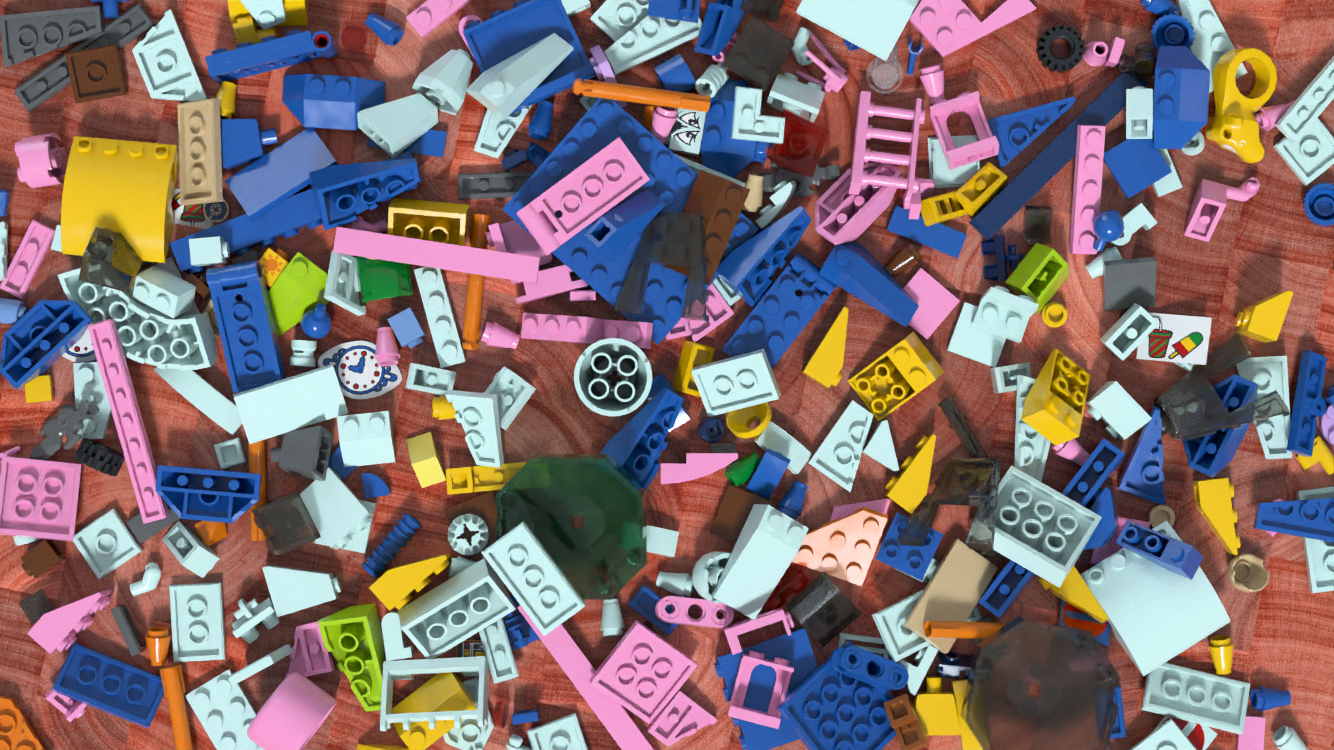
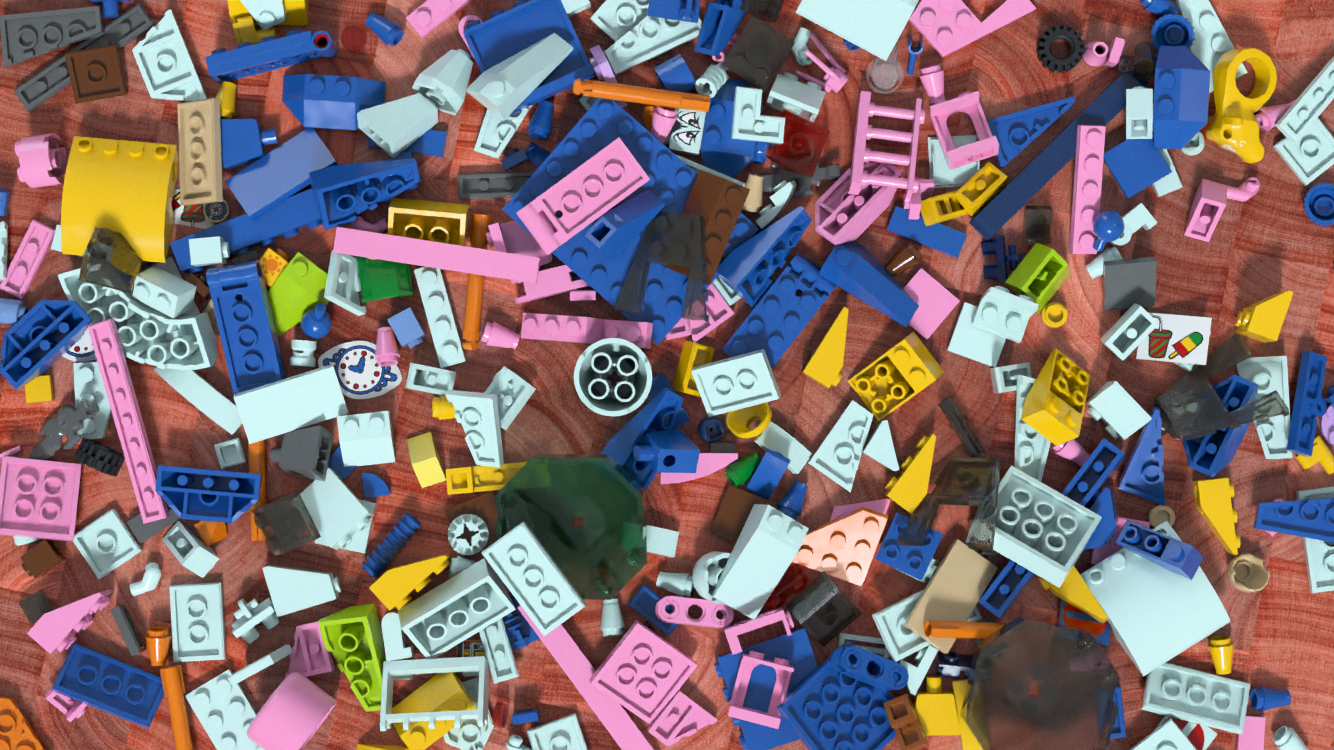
(668, 452): none -> blue torso

